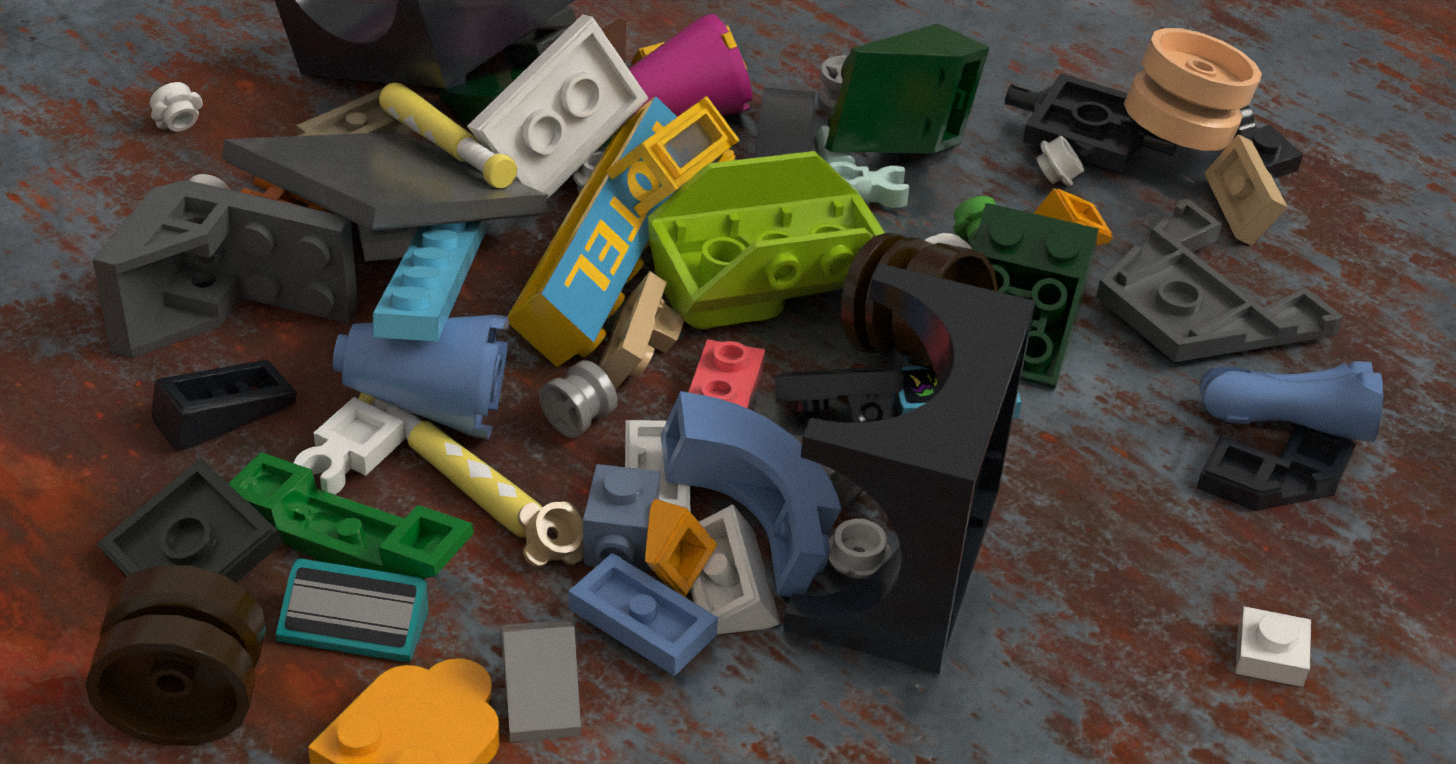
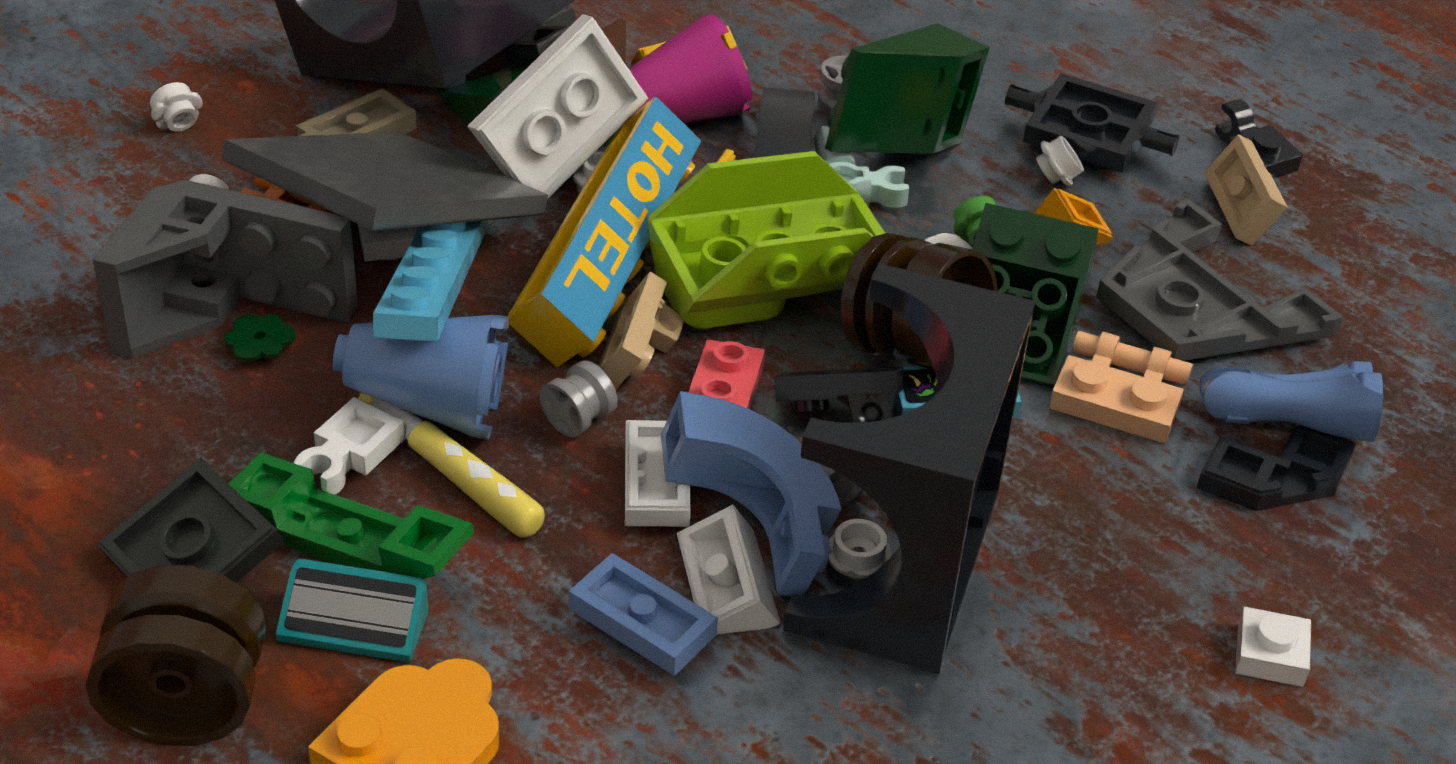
(217, 400): black slope -> none
(259, 337): none -> dark green plant
(429, 122): light yellow piece -> none
(541, 680): light grey slope -> none
(564, 521): tan plate -> none
(619, 514): sand blue bracket -> none
(676, 545): light orange slope -> none
(679, 150): yellow window -> none
(1118, 397): none -> light nougat plate
(1192, 89): light nougat wheel -> none

